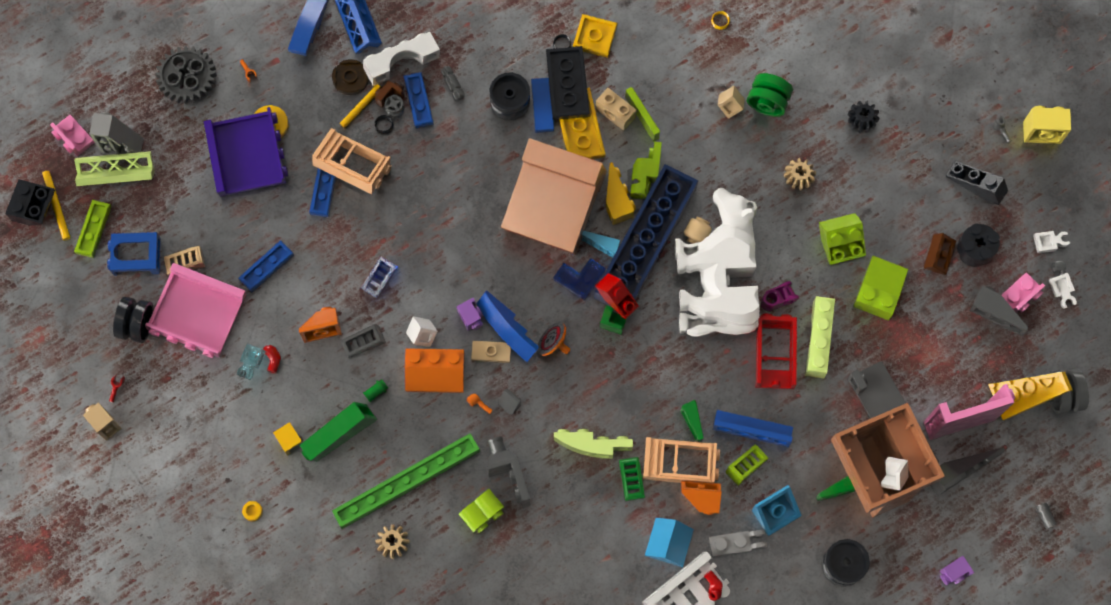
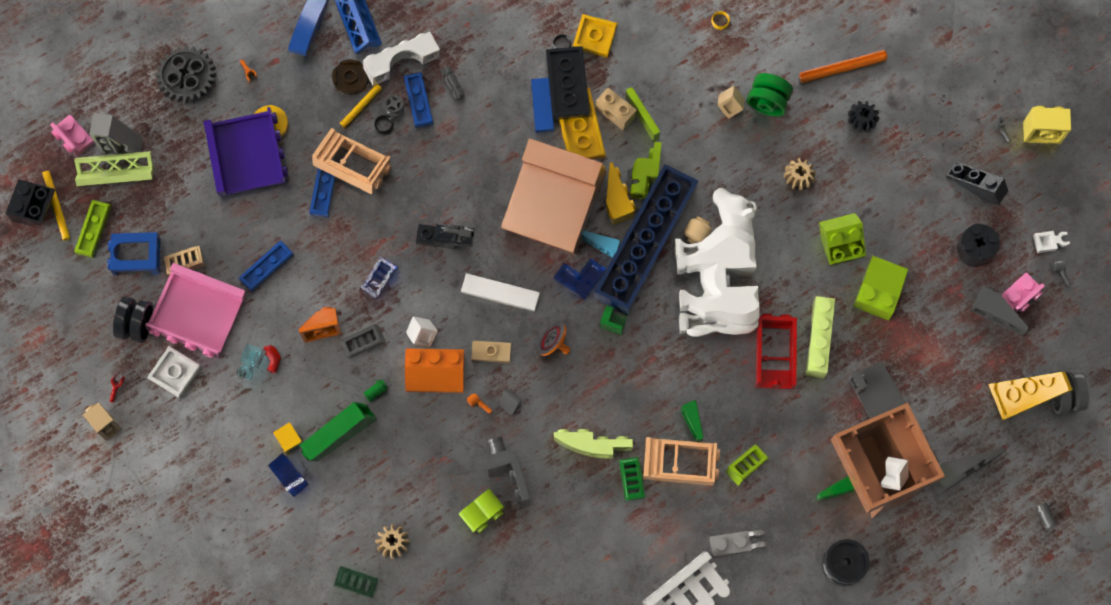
(174, 372): none -> white tile
(252, 511): yellow tile -> none
(288, 474): none -> clear blue slope
(337, 582): none -> clear green slope
(388, 90): reddish brown bracket -> none
(406, 481): bright green plate -> none
(445, 235): none -> black plate
(470, 314): medium lavender brick -> none
(500, 292): none -> white tile
(507, 328): blue slope -> none
(509, 96): black wheel -> none
(617, 295): red slope -> none
(669, 541): dark azure slope -> none
(703, 495): orange slope -> none
(716, 586): red arm -> none
(753, 428): blue fence -> none
(777, 510): dark azure slope -> none
(782, 296): magenta piece -> none
(843, 66): none -> orange axle
(940, 253): reddish brown slope -> none
(943, 423): bright pink panel -> none
(955, 571): medium lavender brick -> none
(1062, 287): white plate -> none

